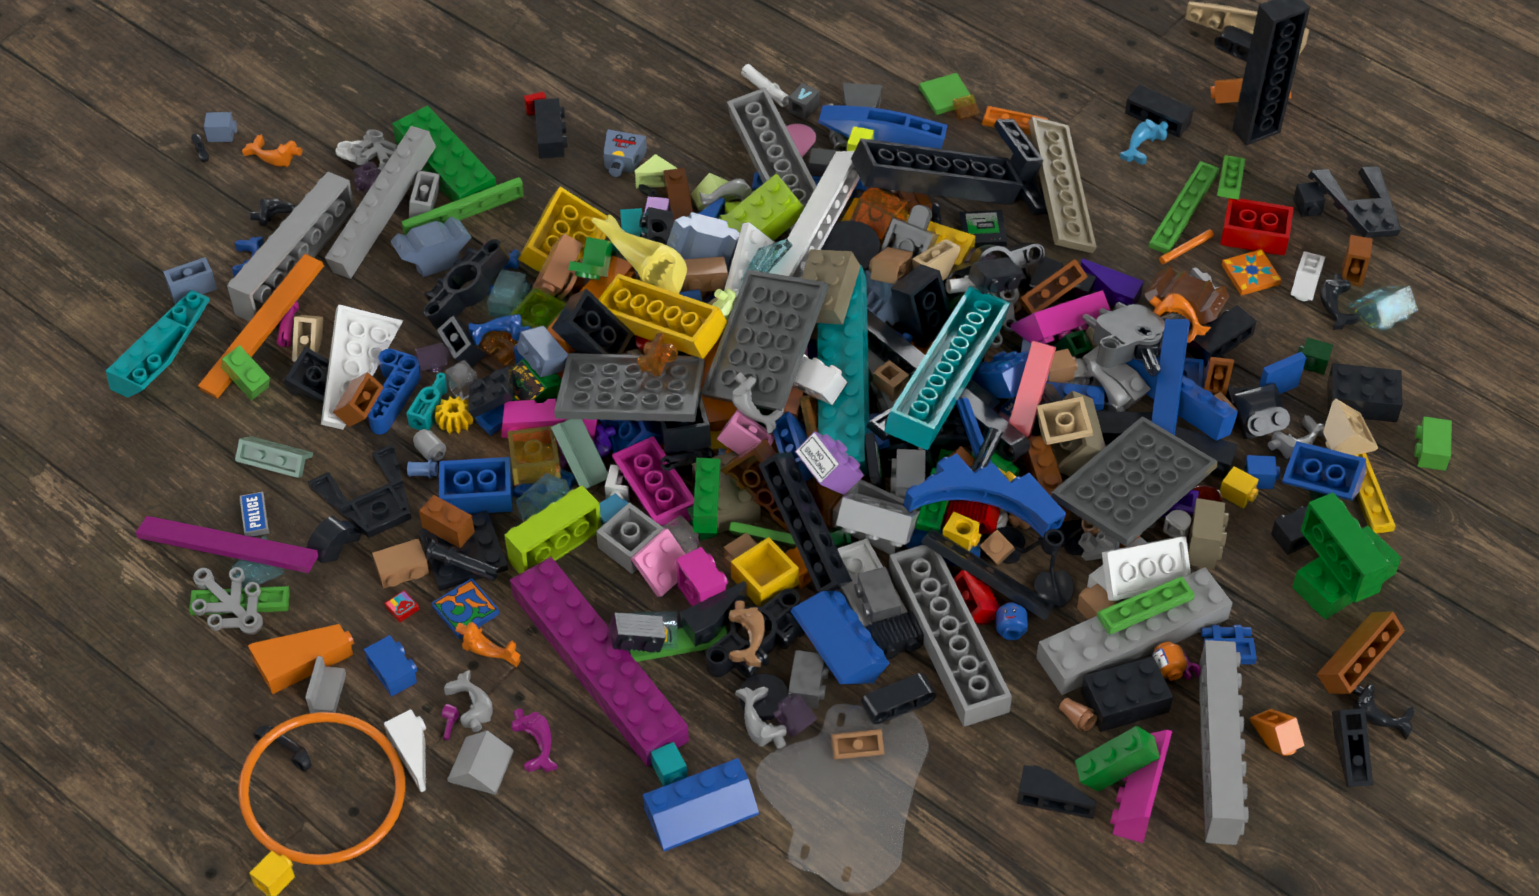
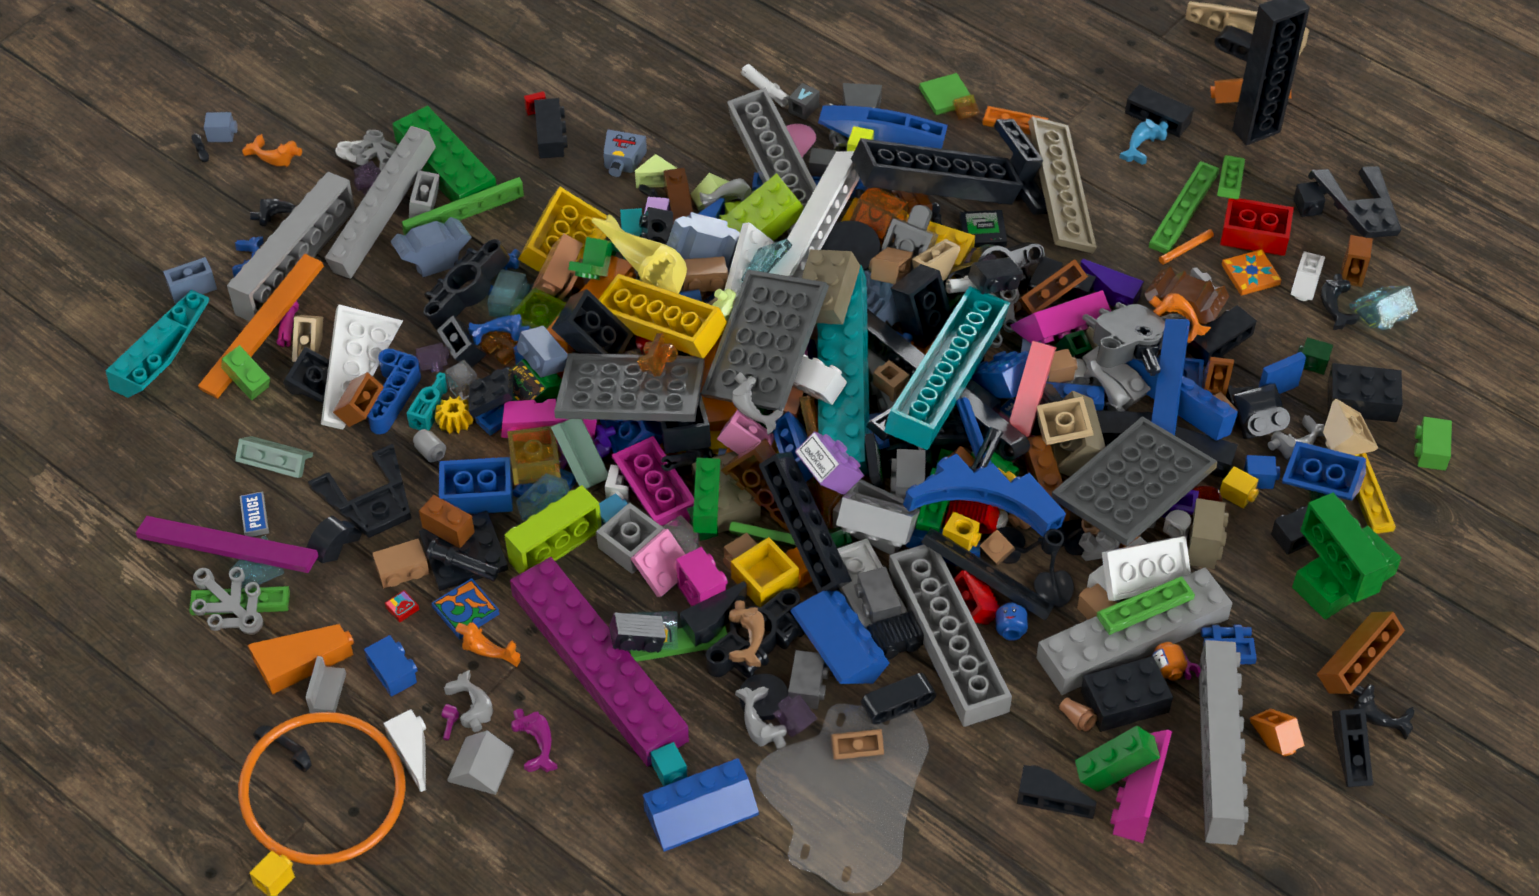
(422, 469): medium blue pin -> none

